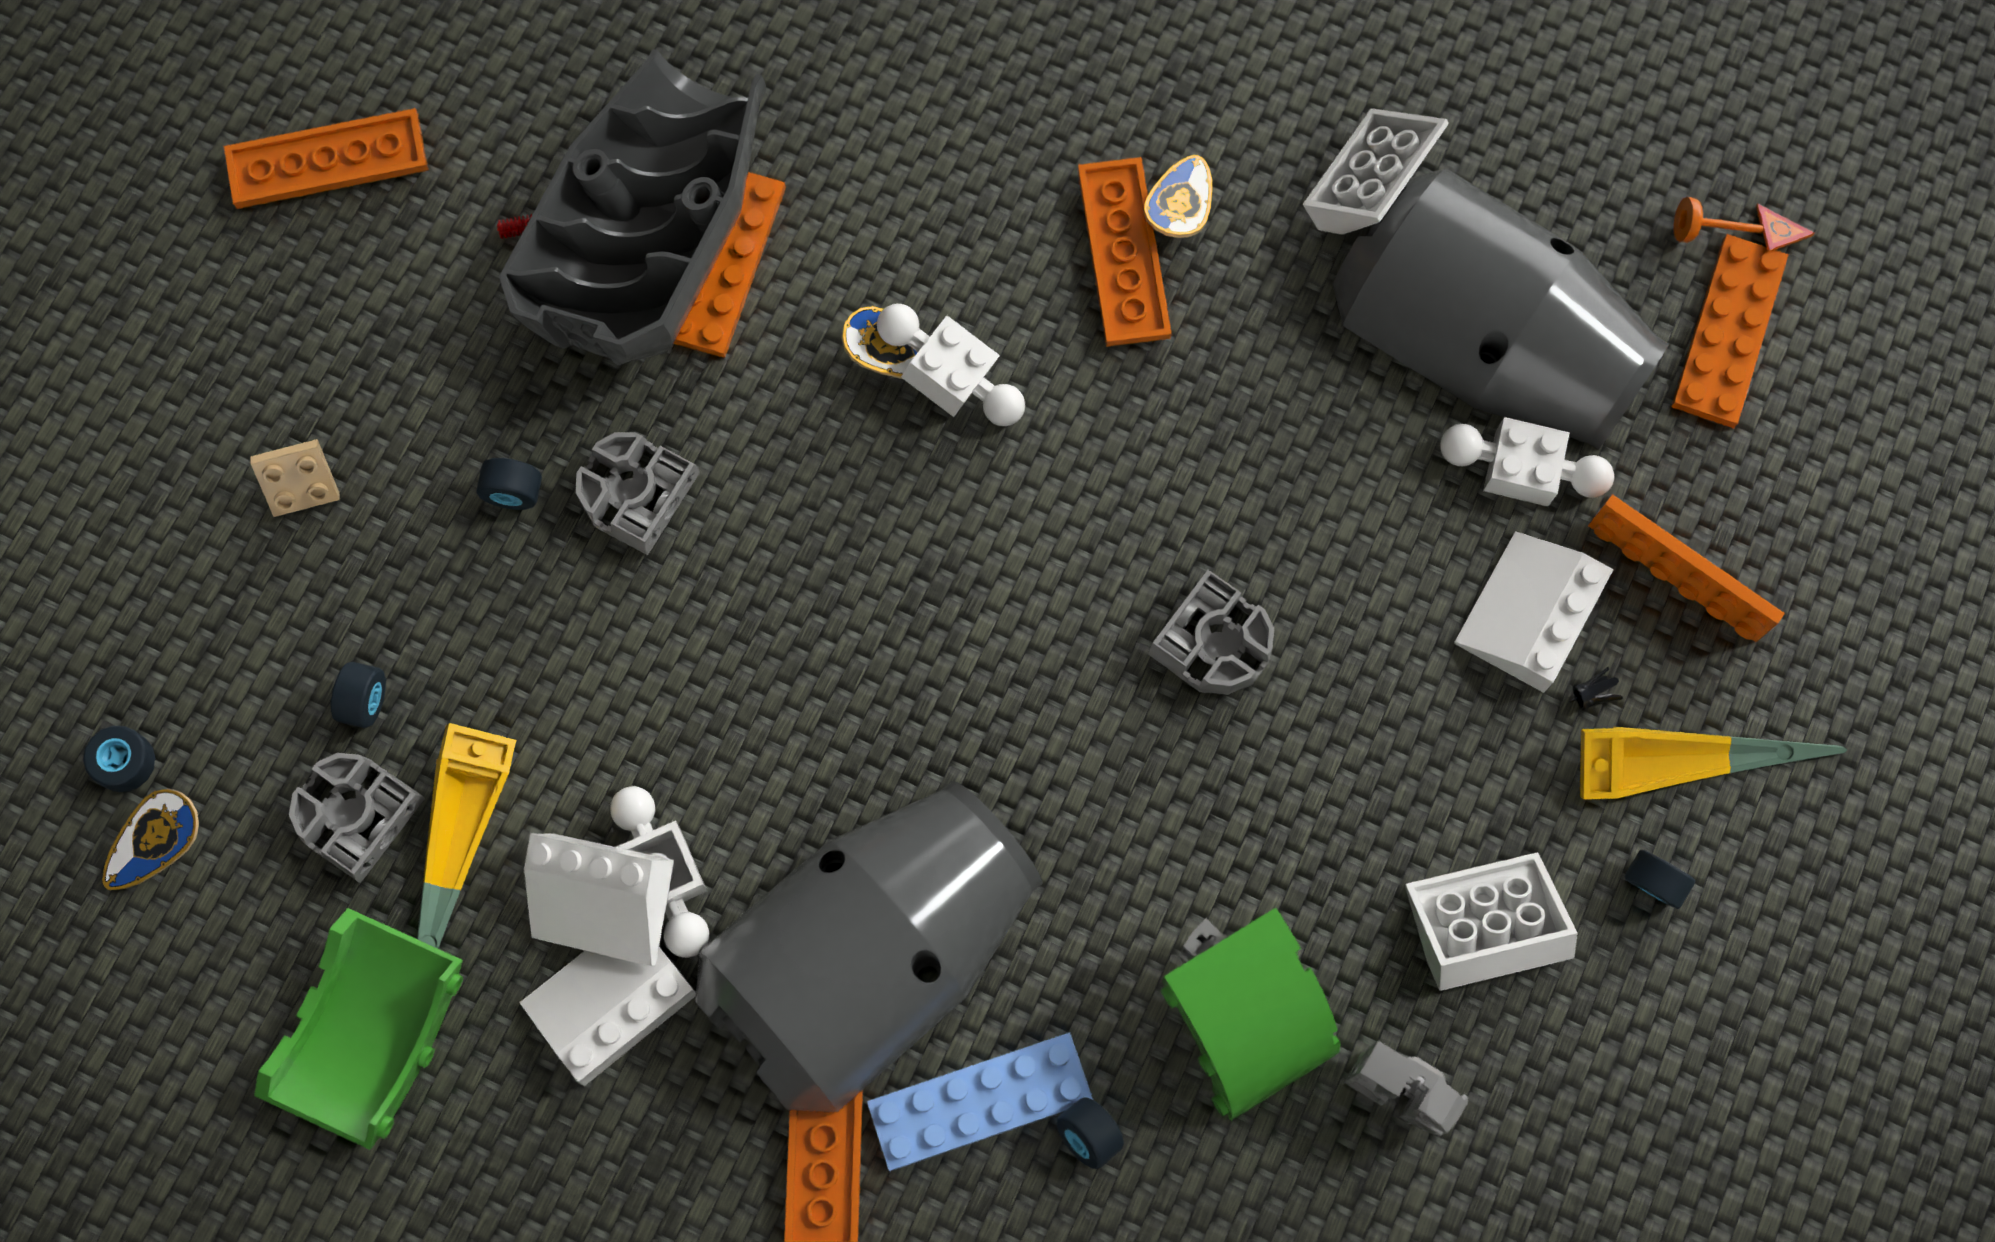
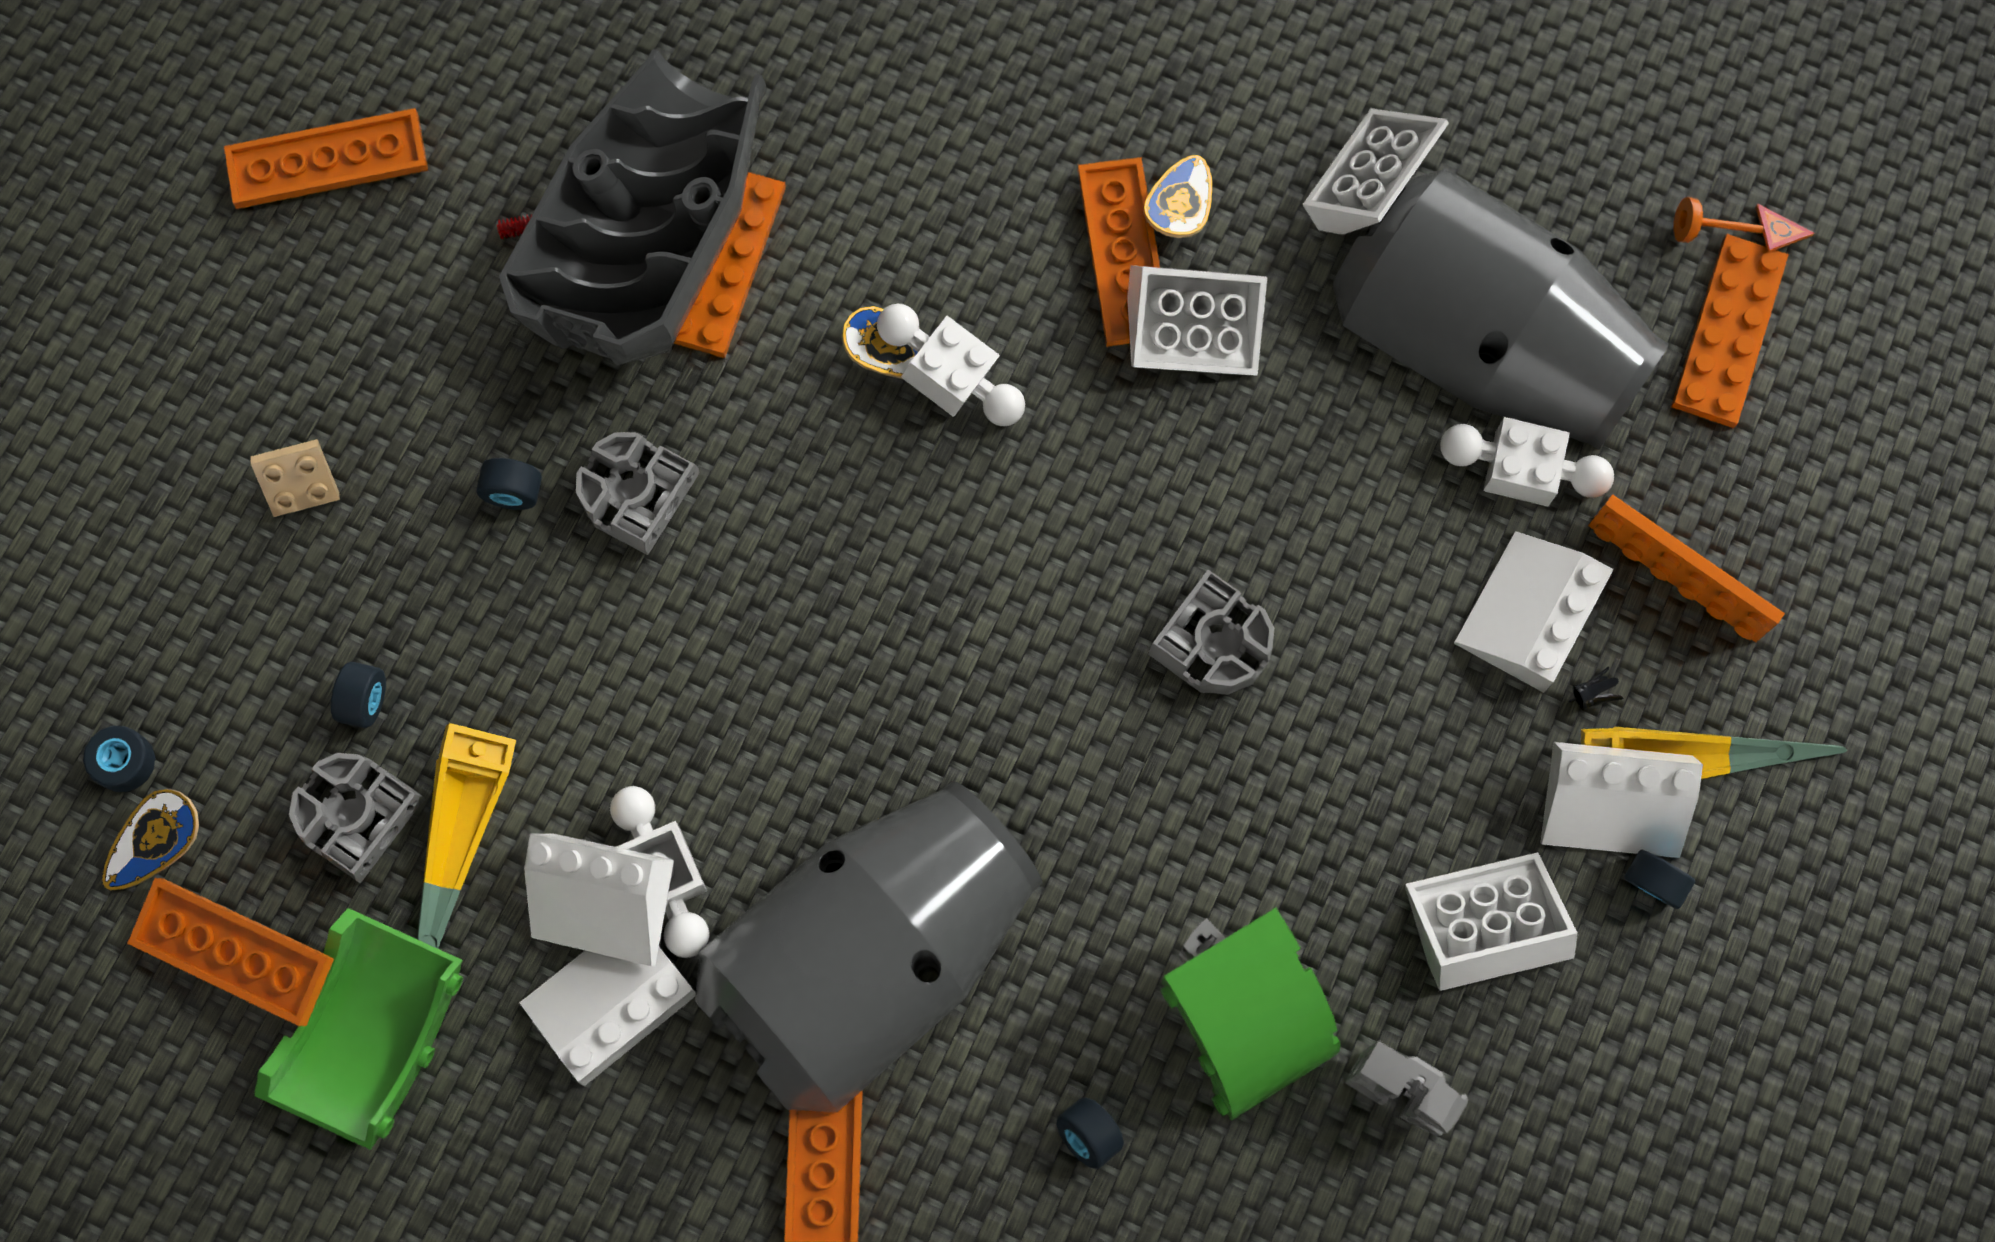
(230, 951): none -> orange plate
(978, 1101): light blue plate -> none
(1195, 320): none -> white slope
(1620, 799): none -> white slope

